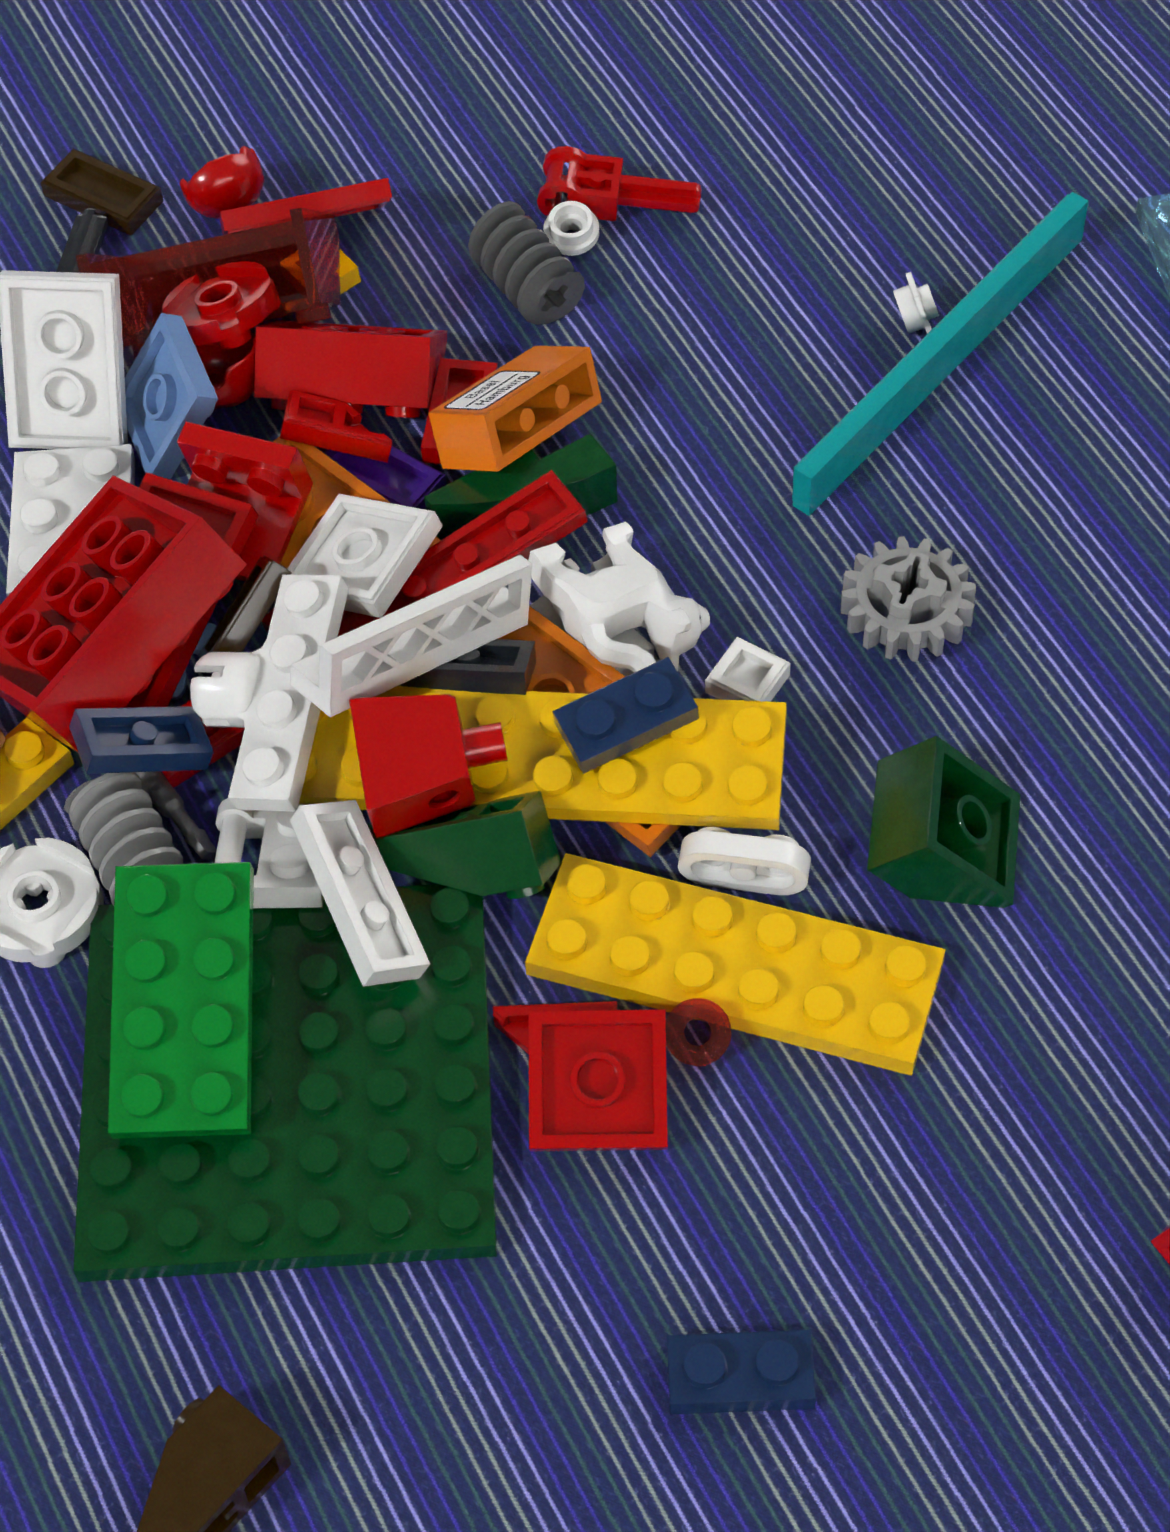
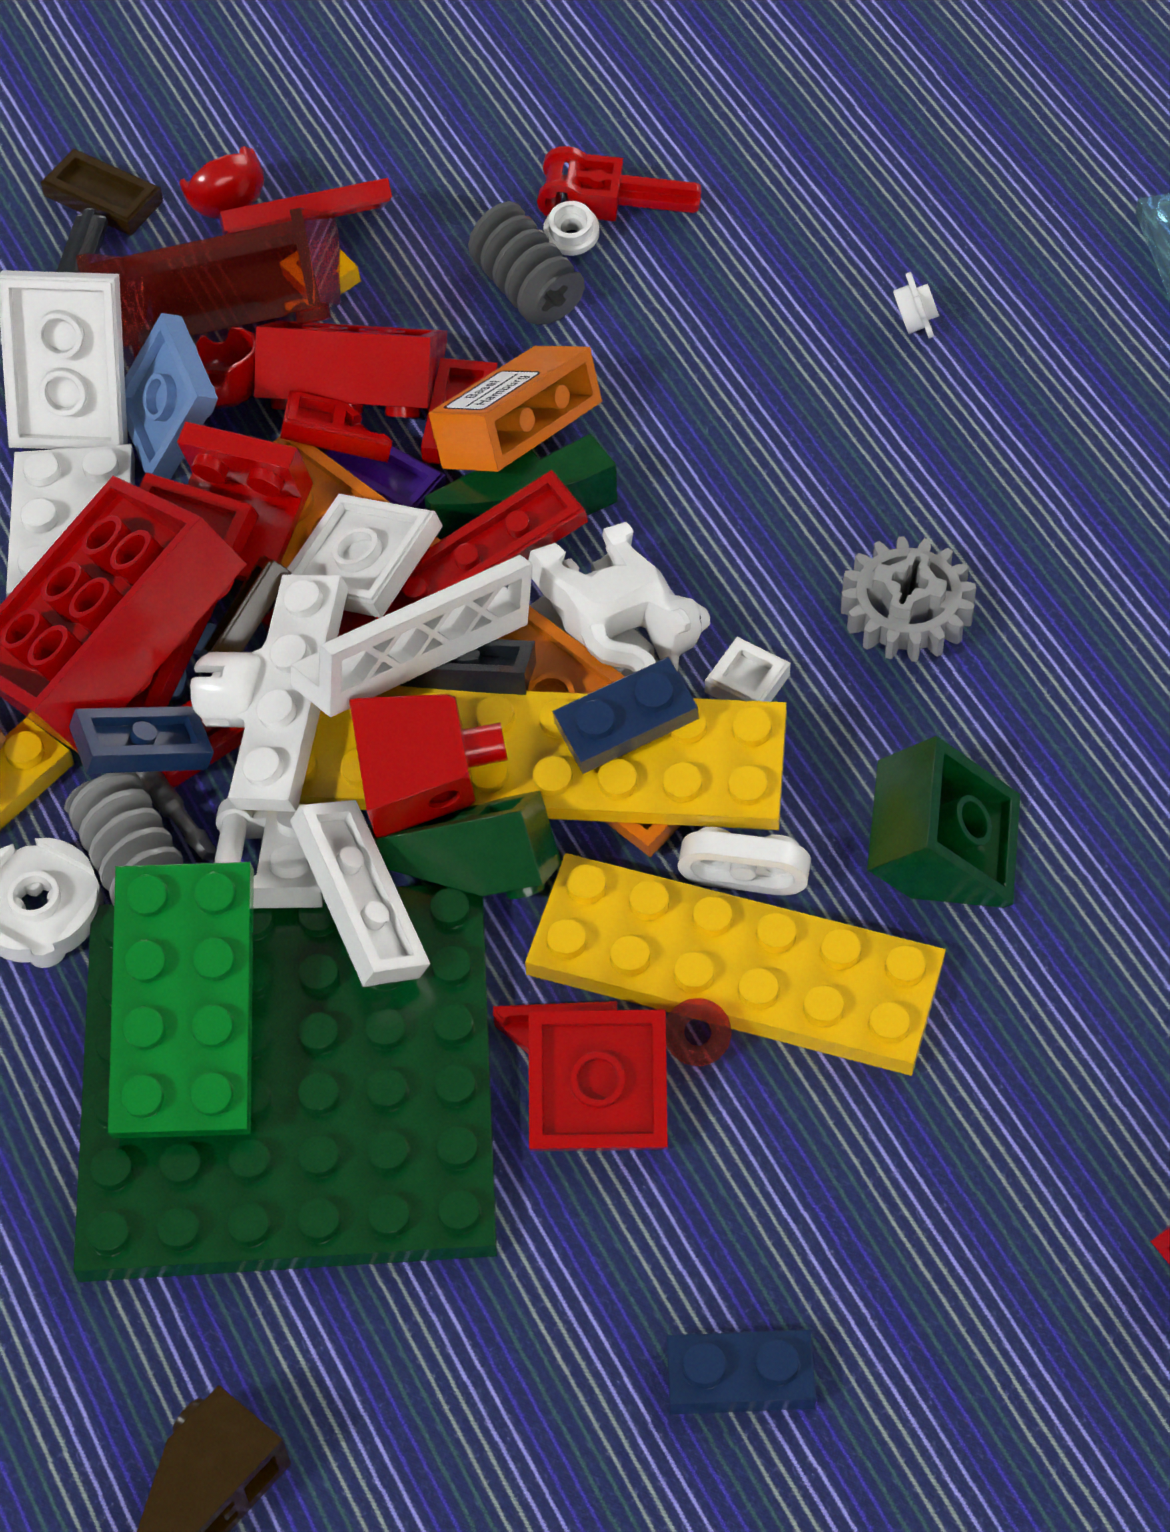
(225, 305): red plate -> none
(937, 354): teal tile -> none

